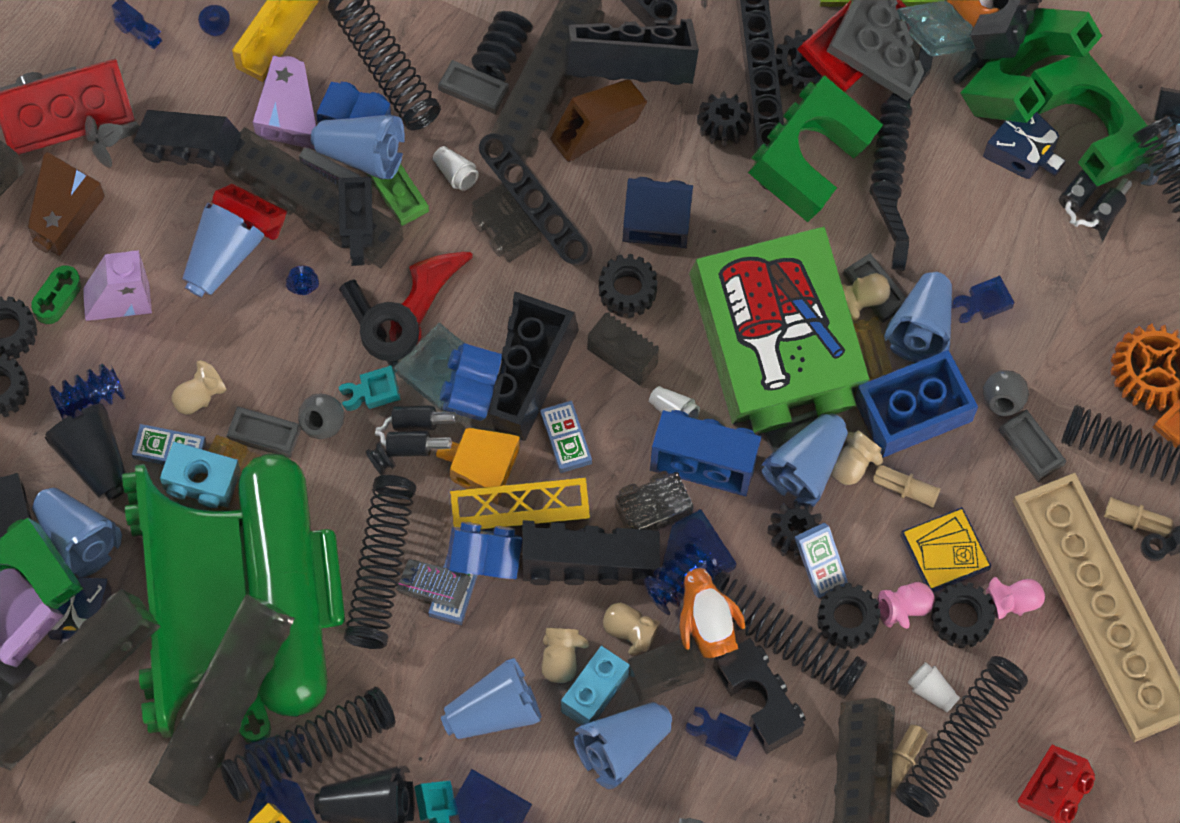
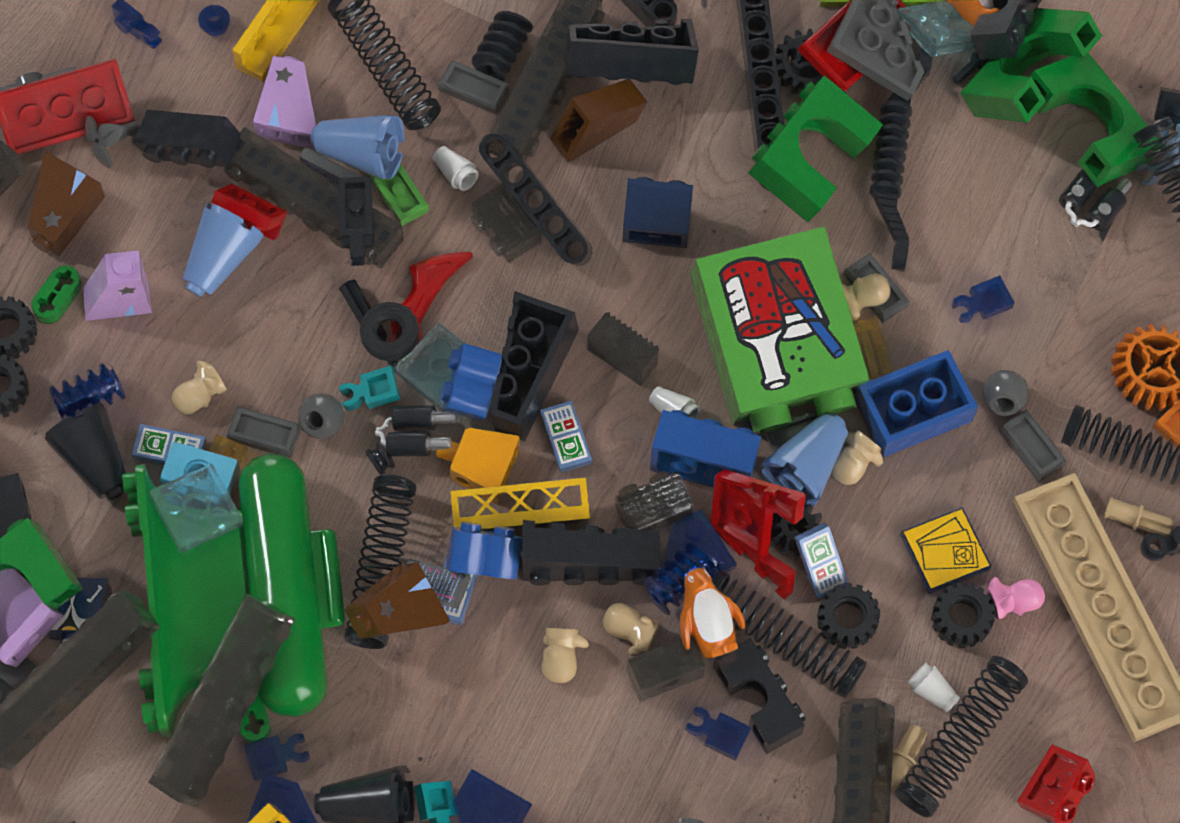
(76, 531): medium blue cone -> none
(195, 508): none -> clear light blue plate
(302, 280): clear blue plate -> none
(345, 101): blue brick -> none
(374, 701): black piece -> none
(397, 604): none -> reddish brown slope
(493, 704): medium blue cone -> none
(595, 687): medium azure brick -> none
(621, 741): medium blue cone -> none
(627, 303): black tyre -> none
(730, 129): black gear -> none
(744, 519): none -> red wing
(906, 485): tan axle -> none
(909, 600): bright pink animal -> none
(923, 320): medium blue cone -> none
(1025, 147): dark blue torso -> none

